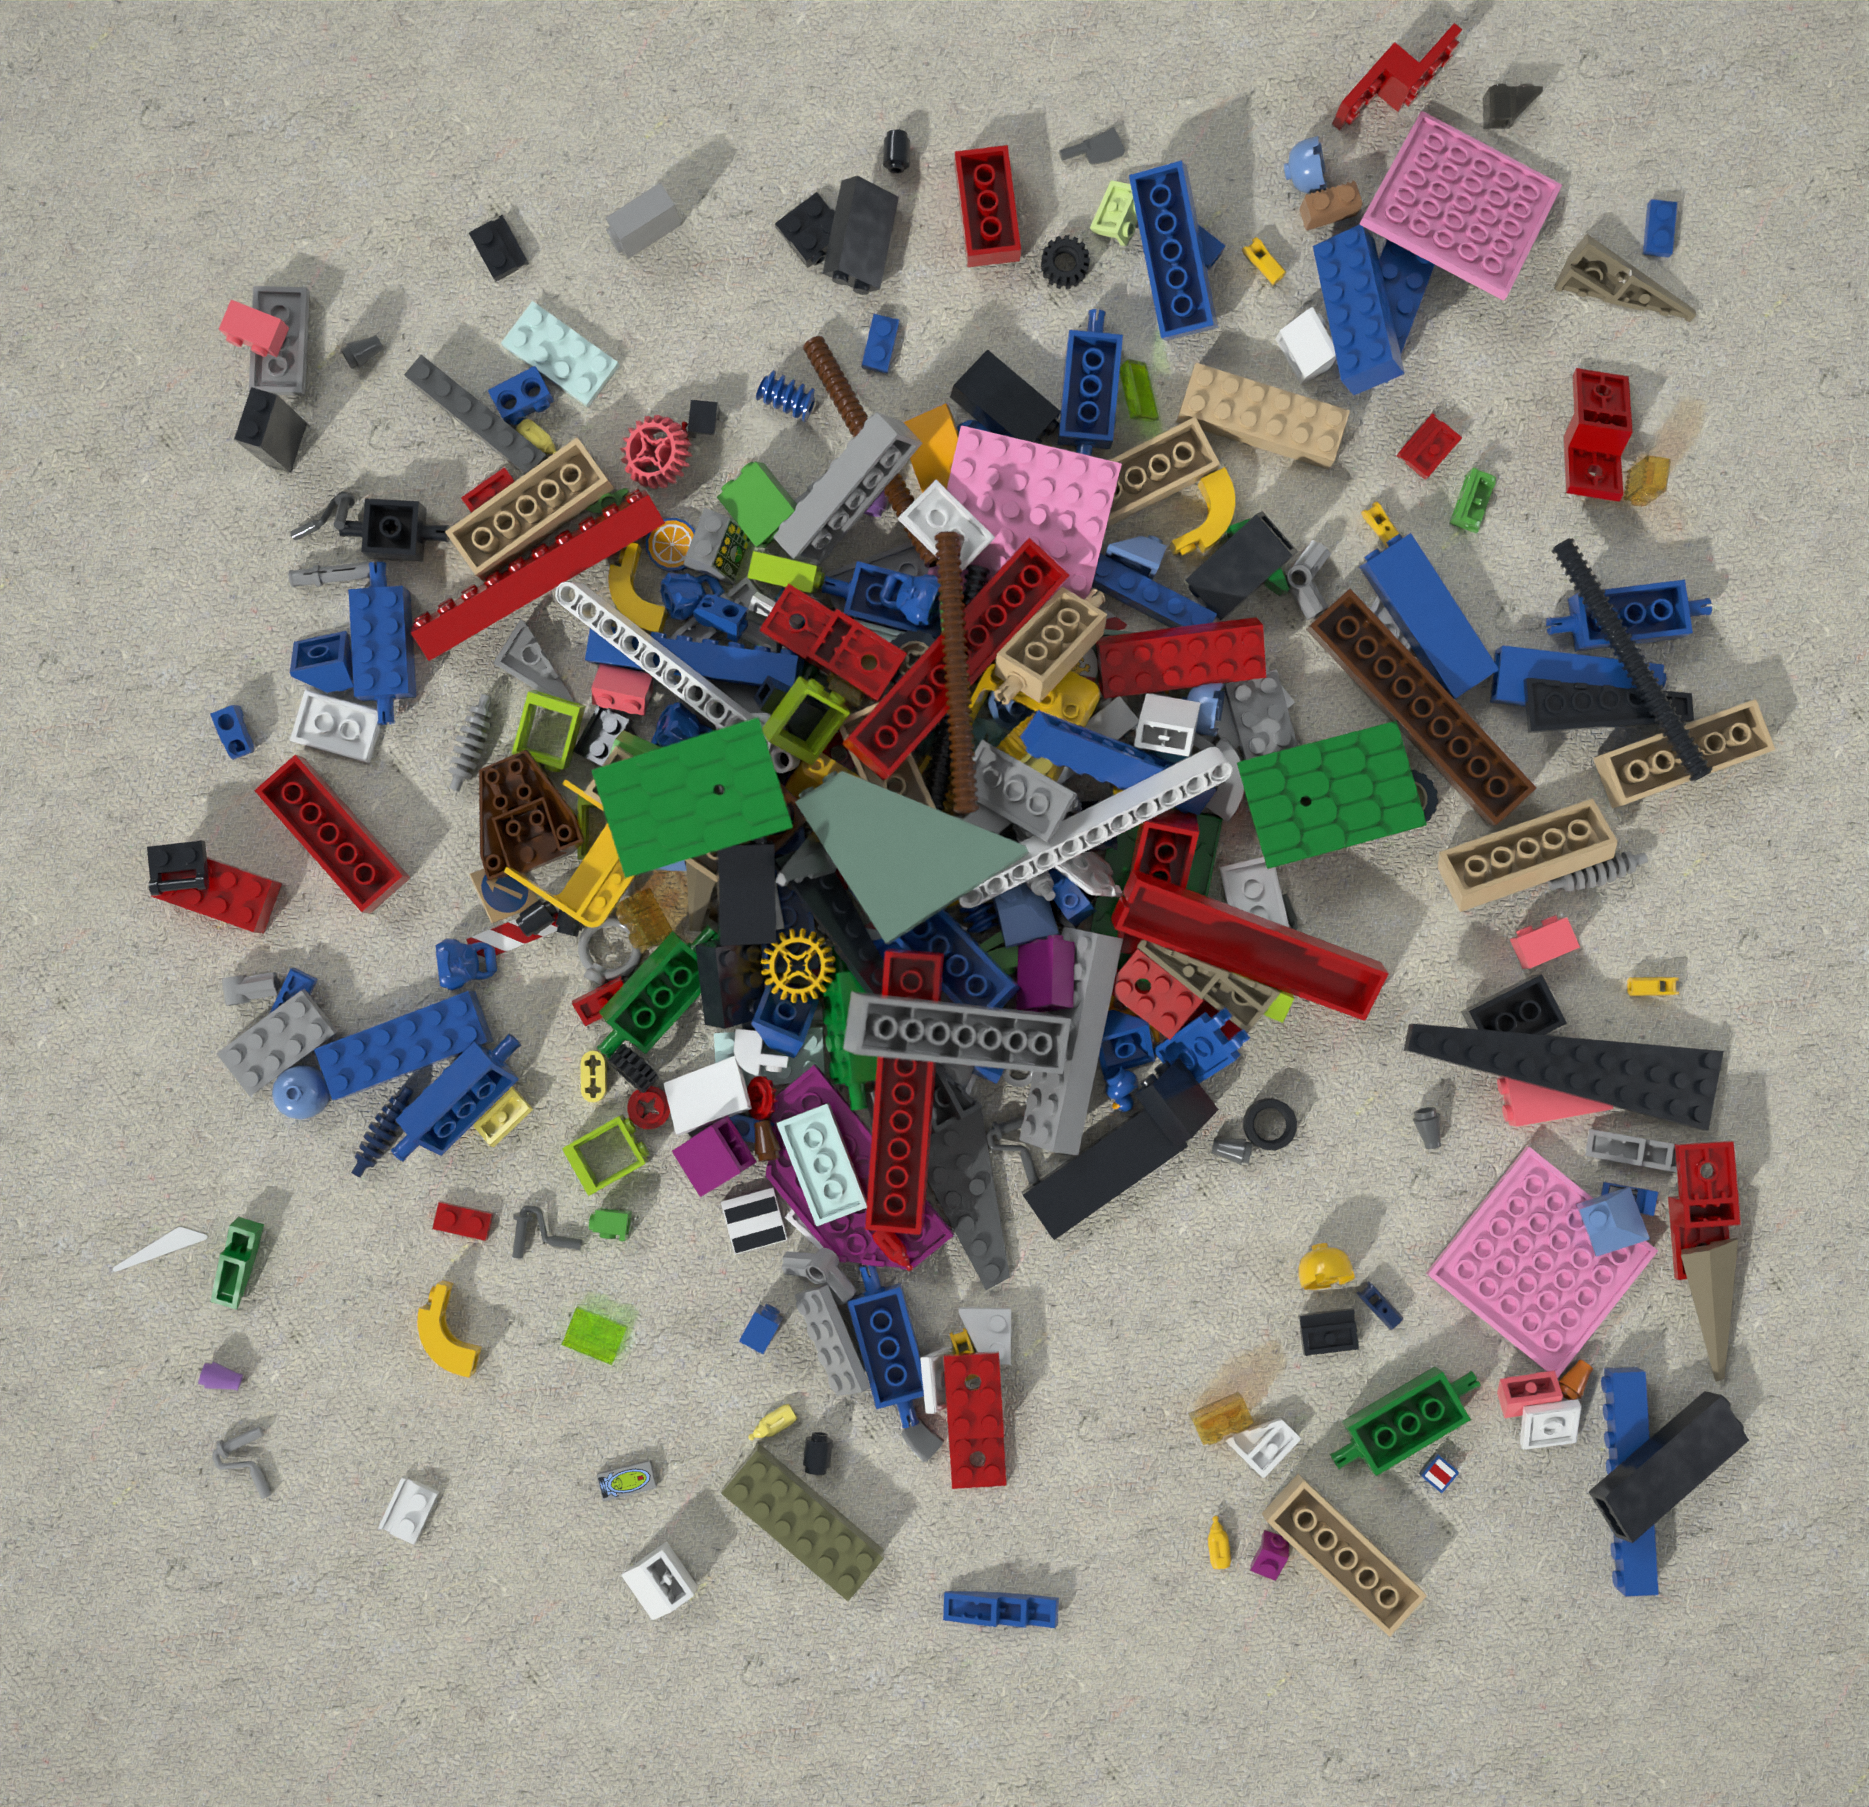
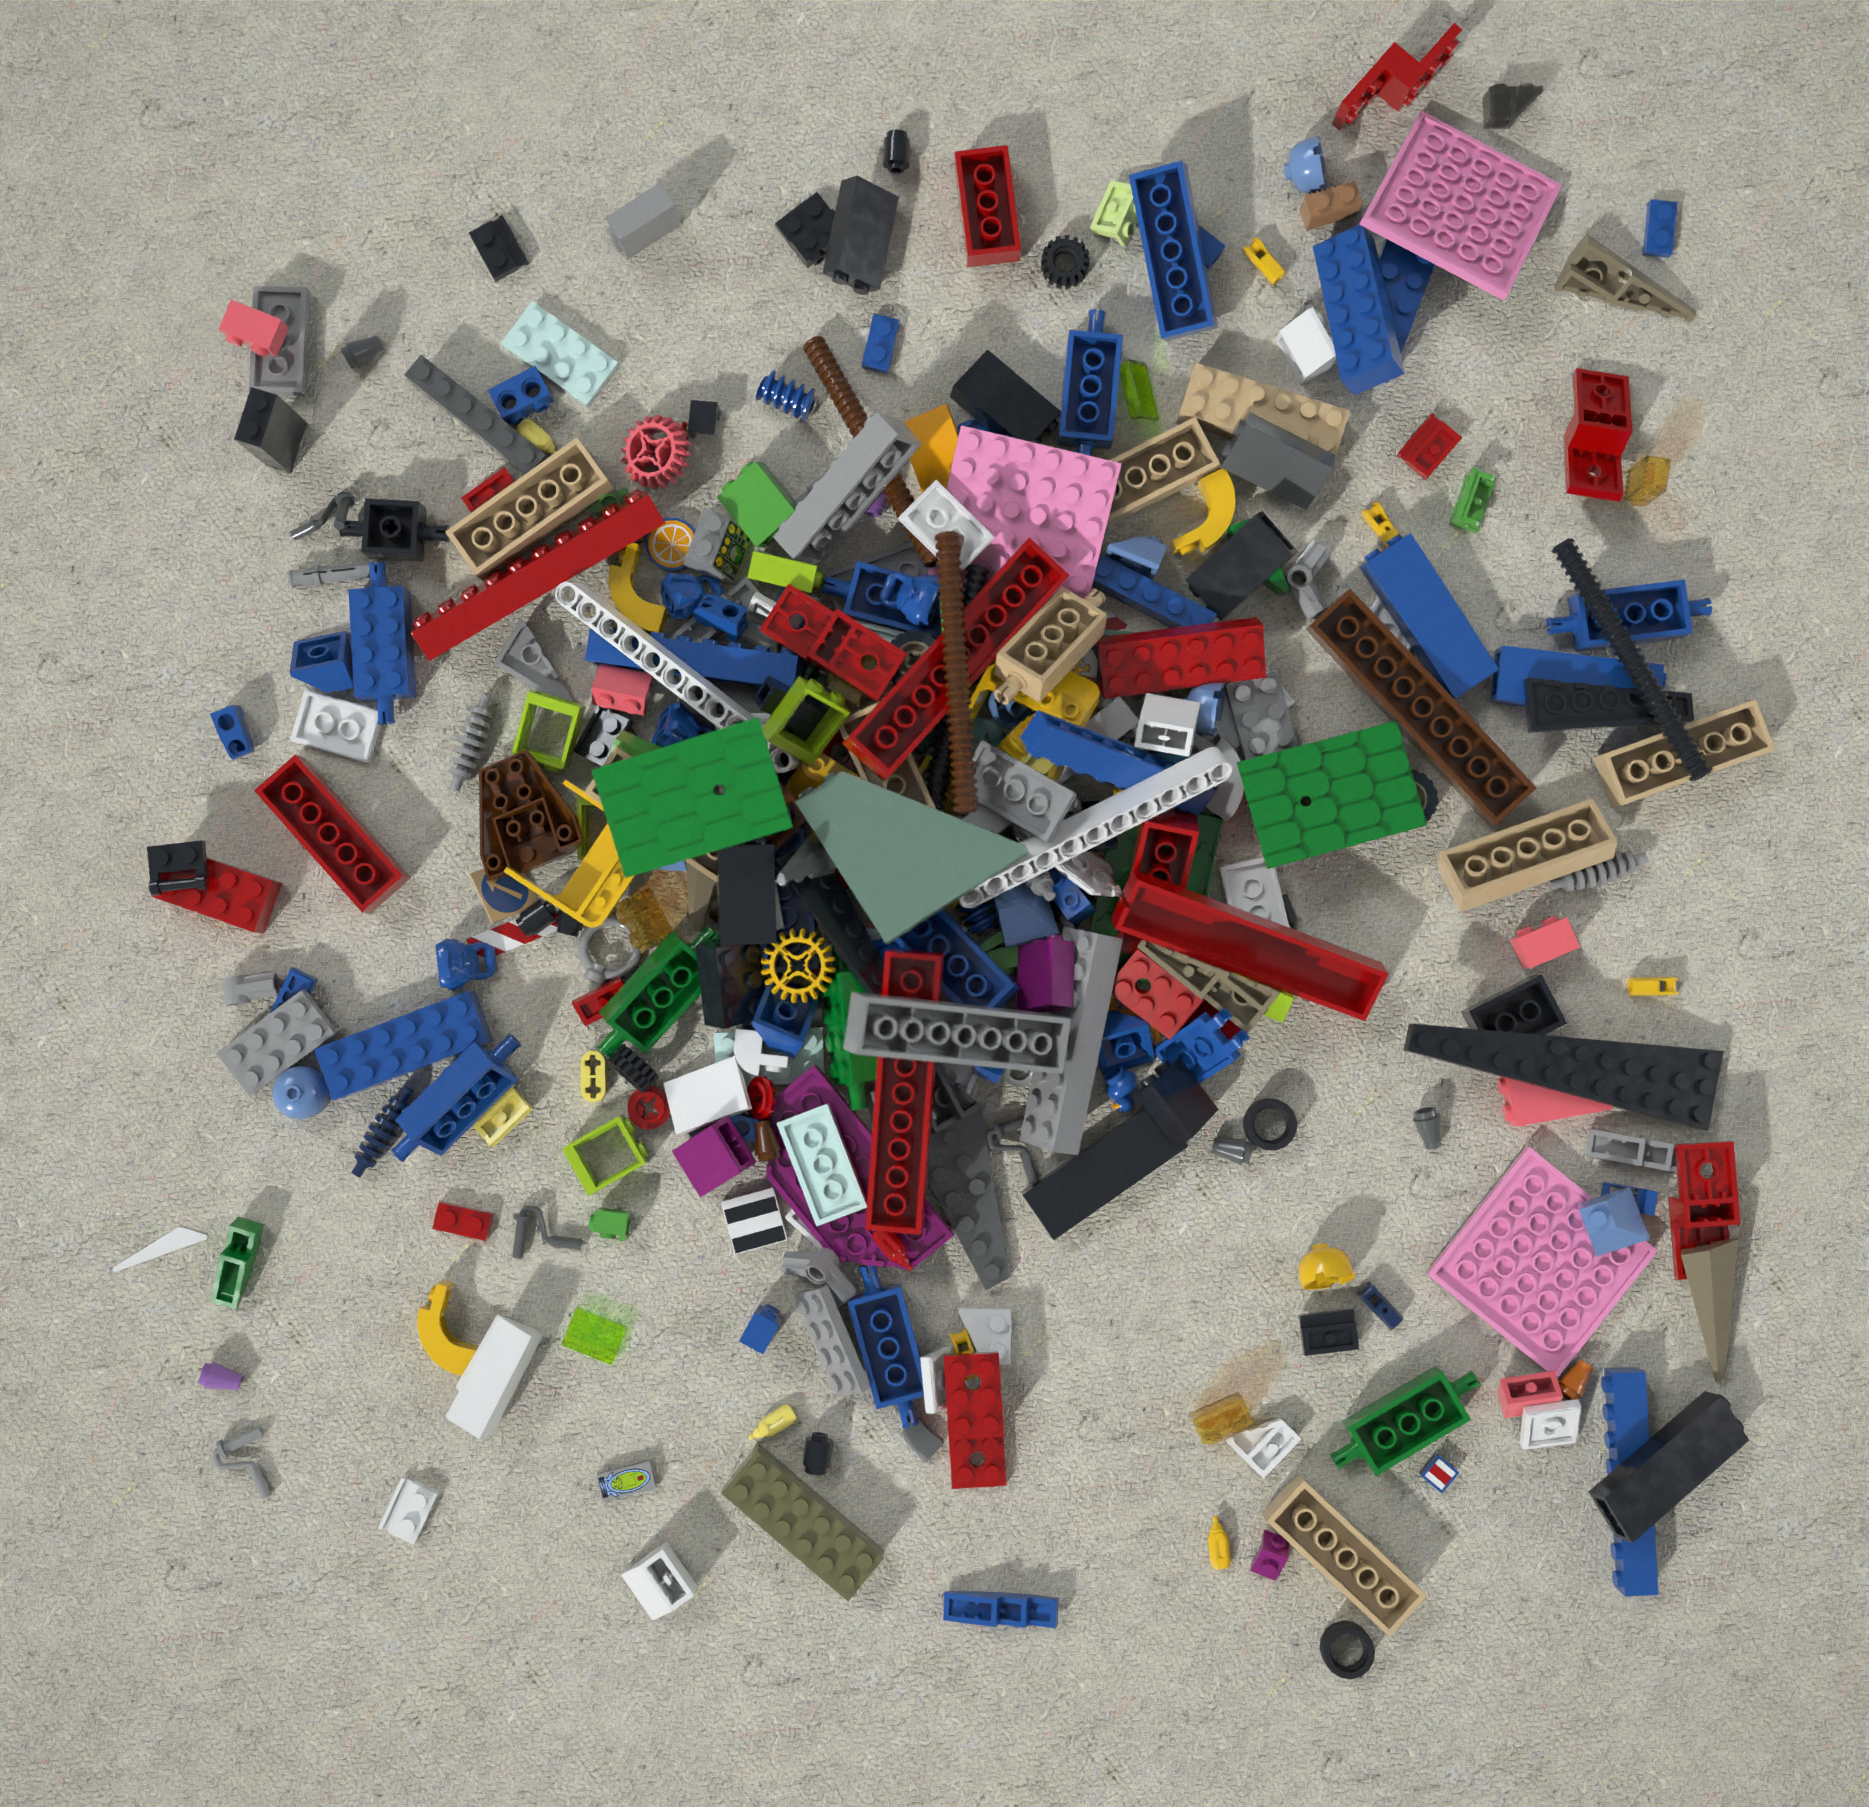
(493, 1376): none -> white slope
(1098, 149): dark grey piece -> none
(1277, 460): none -> dark grey brick
(1358, 1668): none -> black tyre

